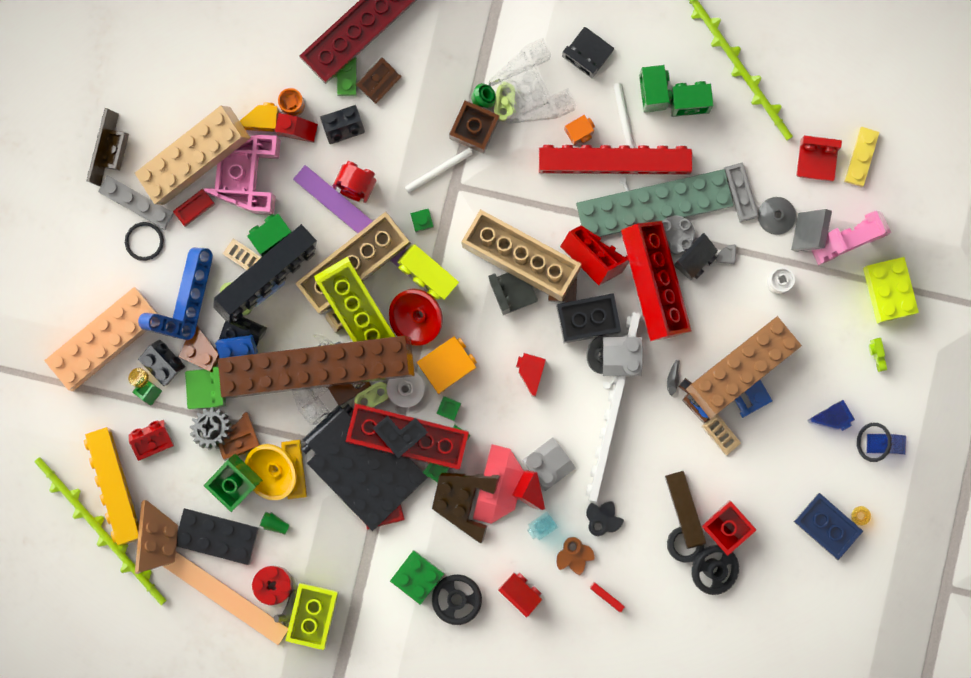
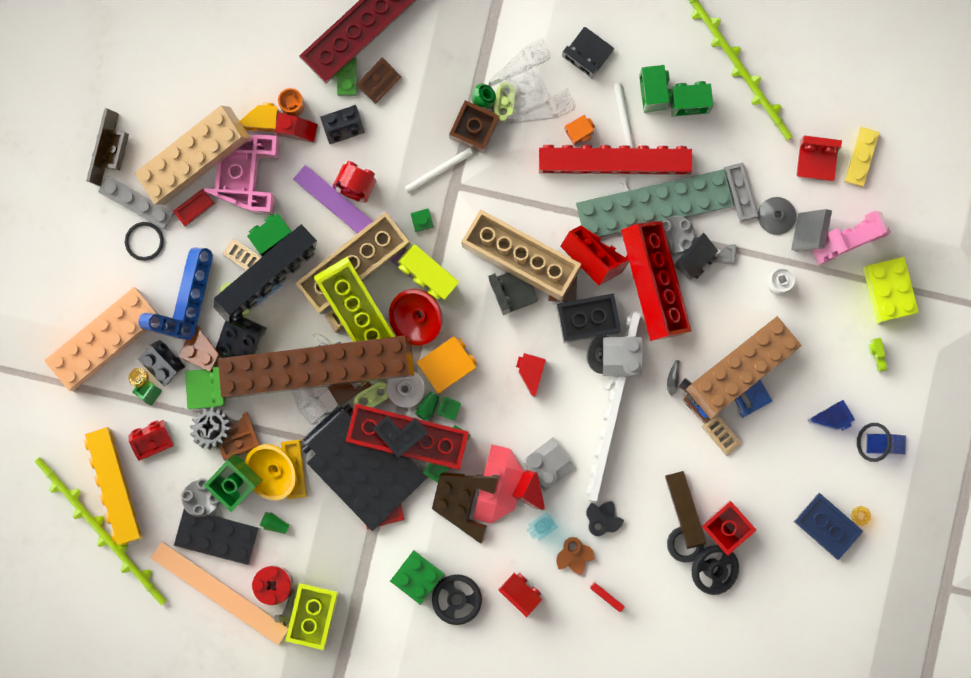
(155, 539): medium nougat wing -> none
(198, 499): none -> light grey dish
(236, 346): blue plate -> none
(427, 407): none -> green cone

